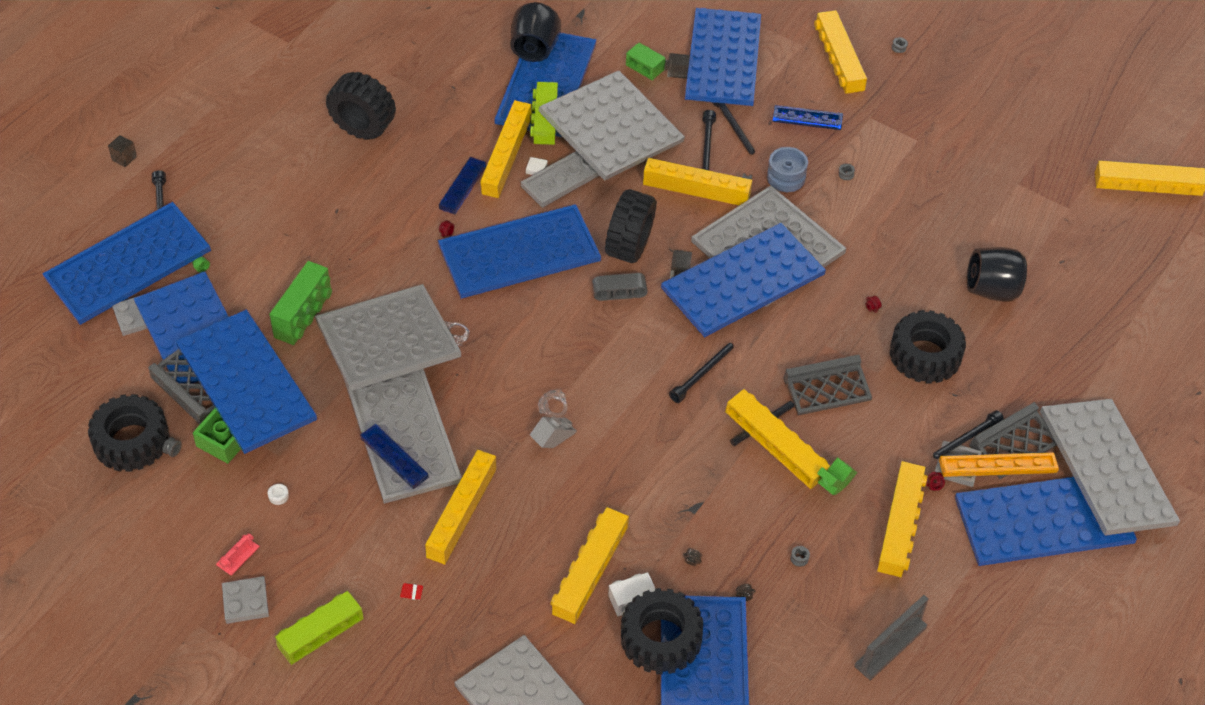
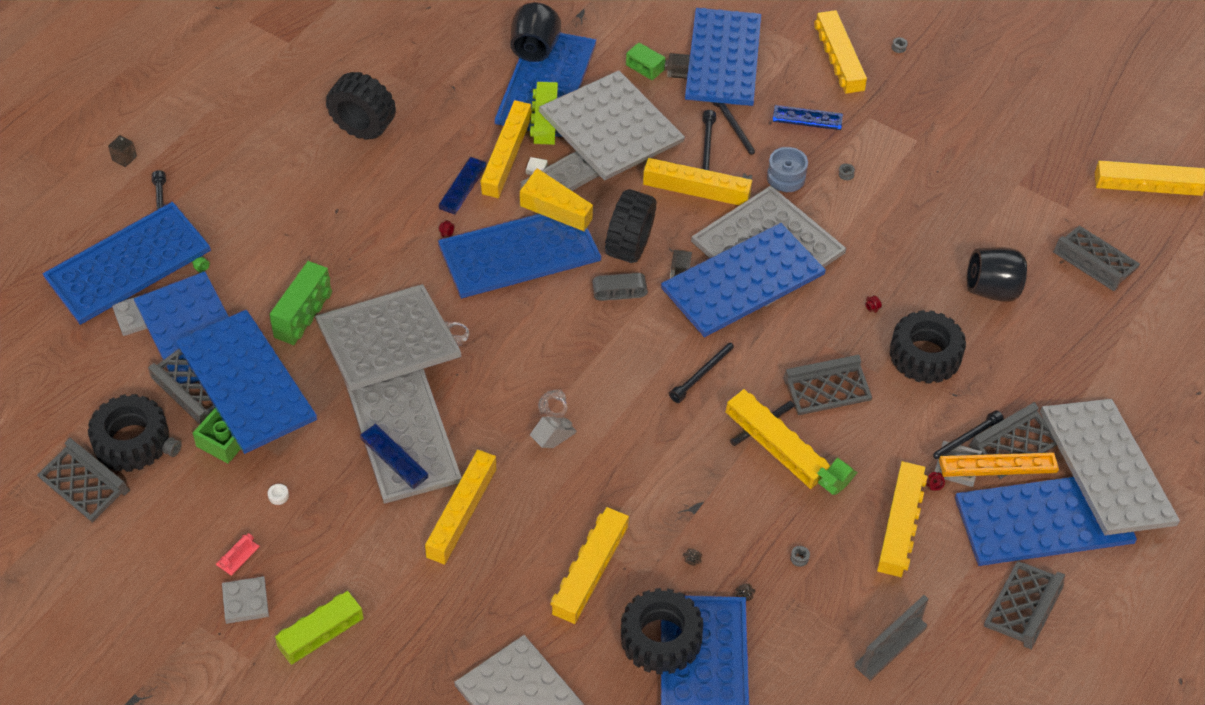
(91, 465): none -> dark grey fence
(411, 591): red sticker -> none
(555, 201): none -> yellow wedge
(624, 591): white brick -> none
(1039, 614): none -> dark grey fence
(1093, 264): none -> dark grey fence

